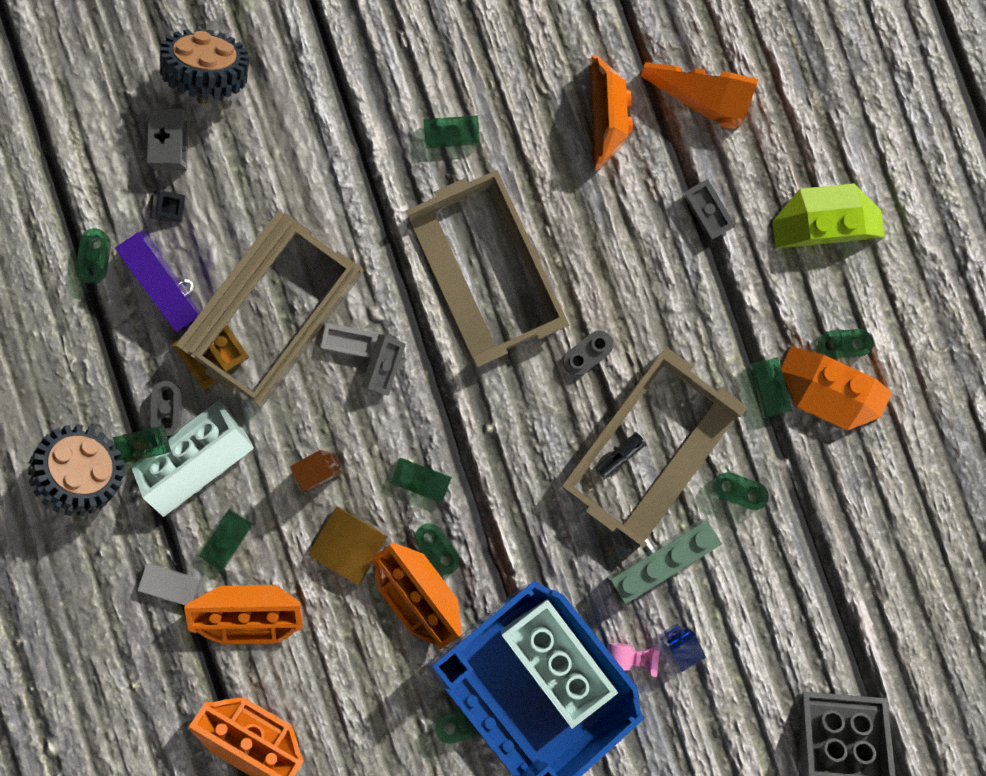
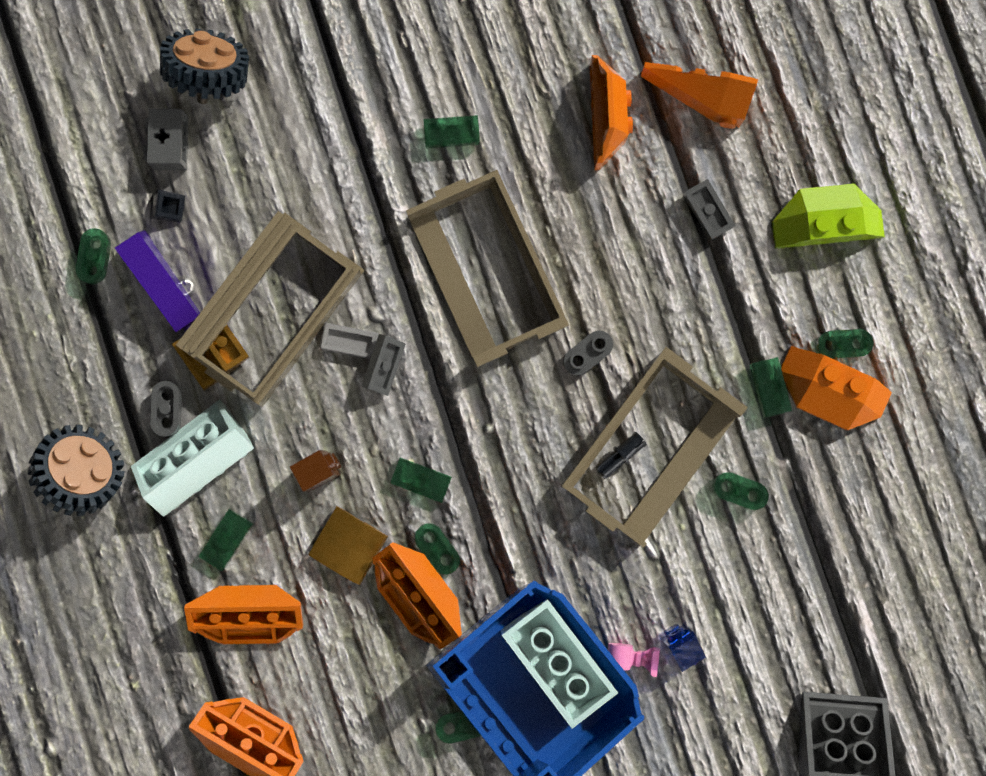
(142, 444): clear green plate -> none
(169, 584): light grey tile -> none
(664, 560): sand green brick -> none

